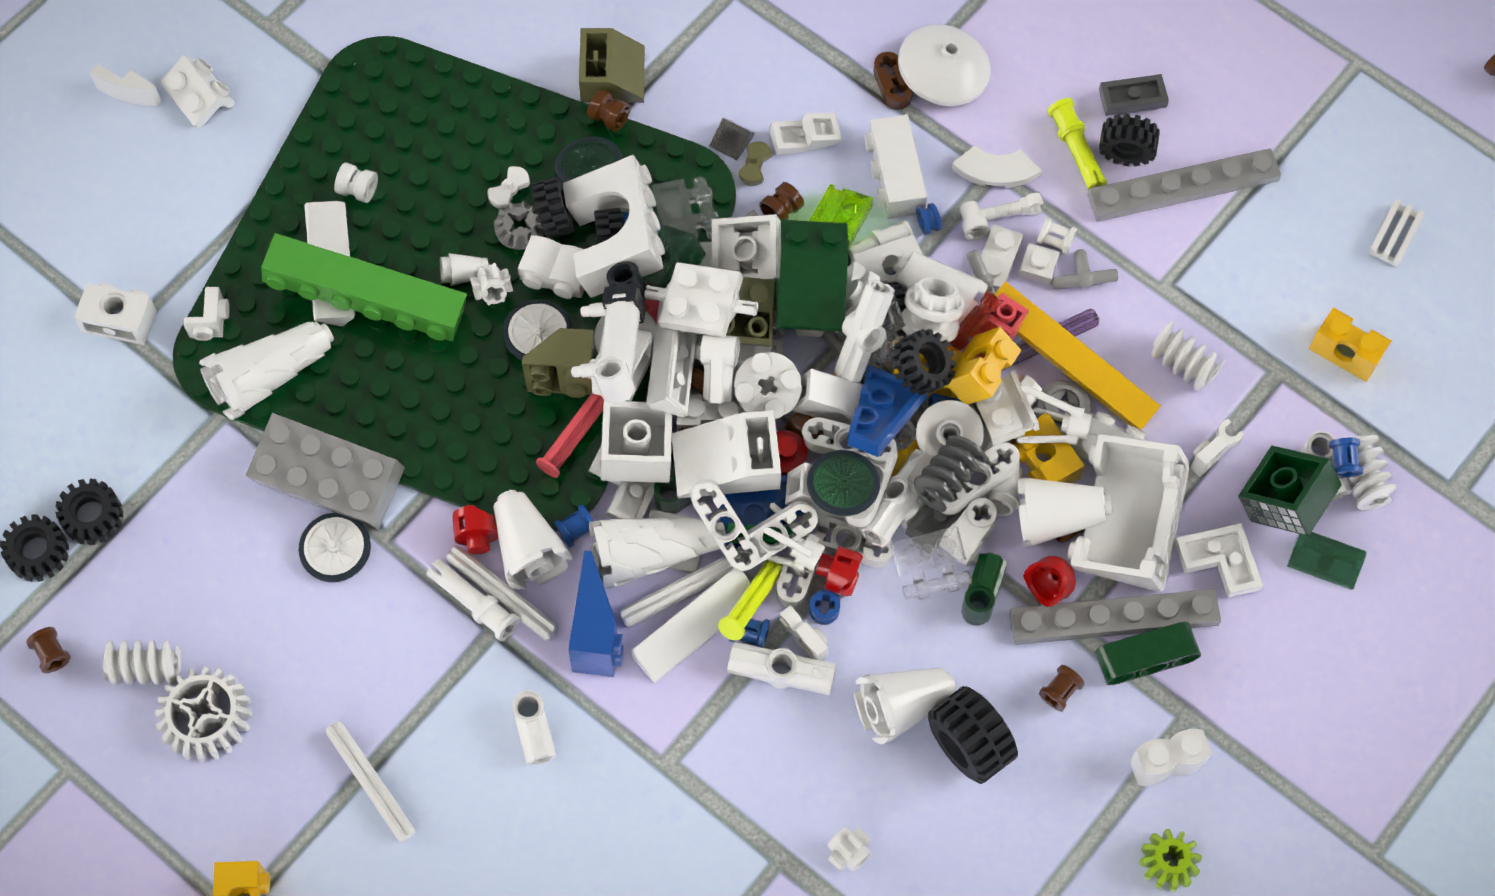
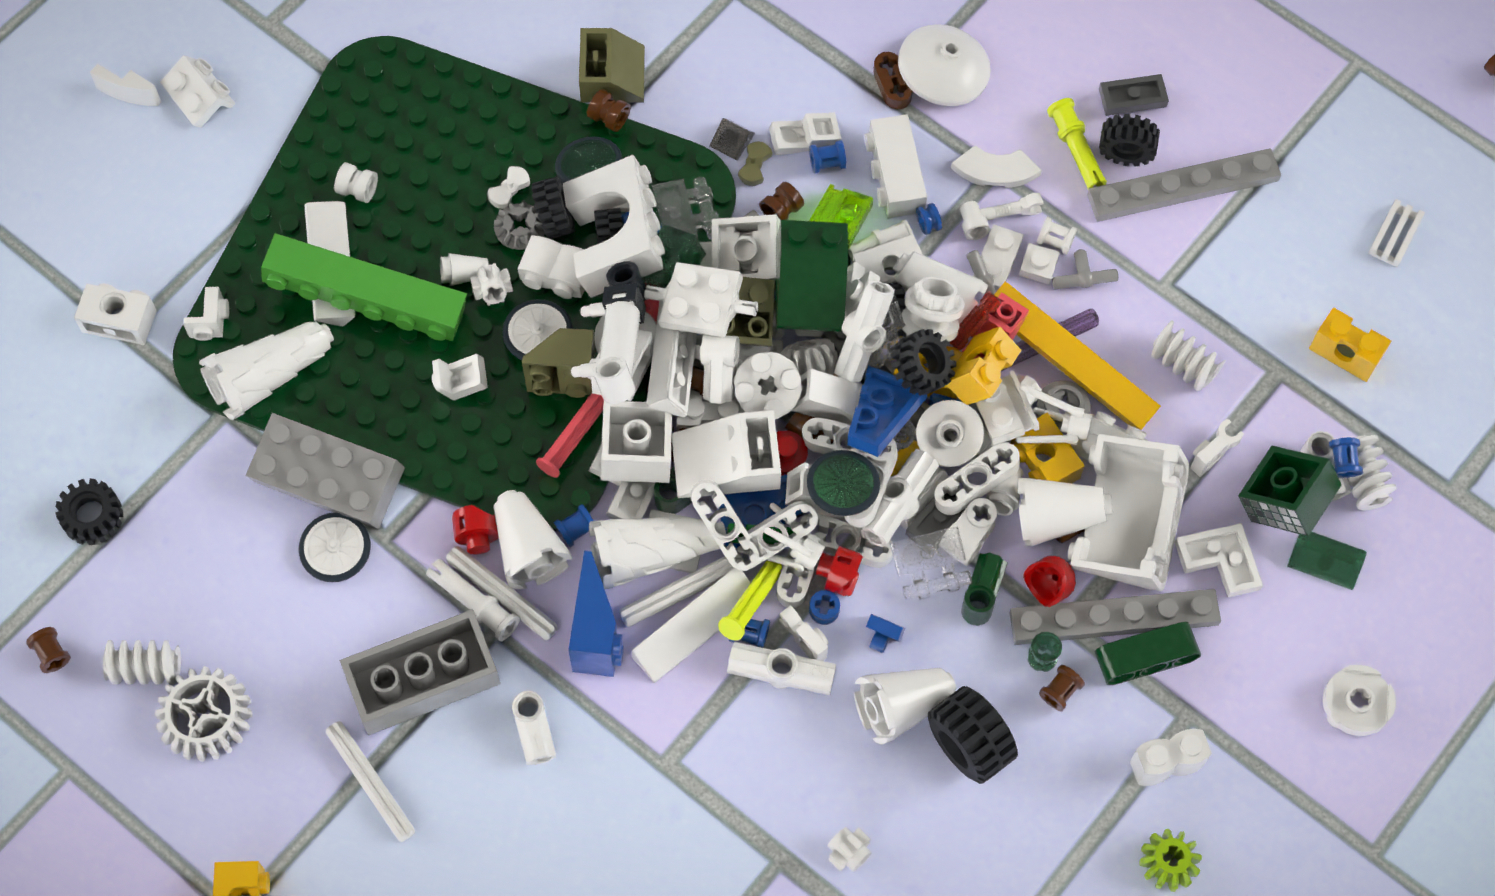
(21, 535): black tyre -> none
(420, 672): none -> light grey brick
(459, 377): none -> white bracket
(812, 354): none -> white gear
(827, 156): none -> blue bush
(884, 631): none -> blue tile
(947, 470): dark grey piece -> none
(1044, 641): none -> clear green bush
(1344, 714): none -> white plate

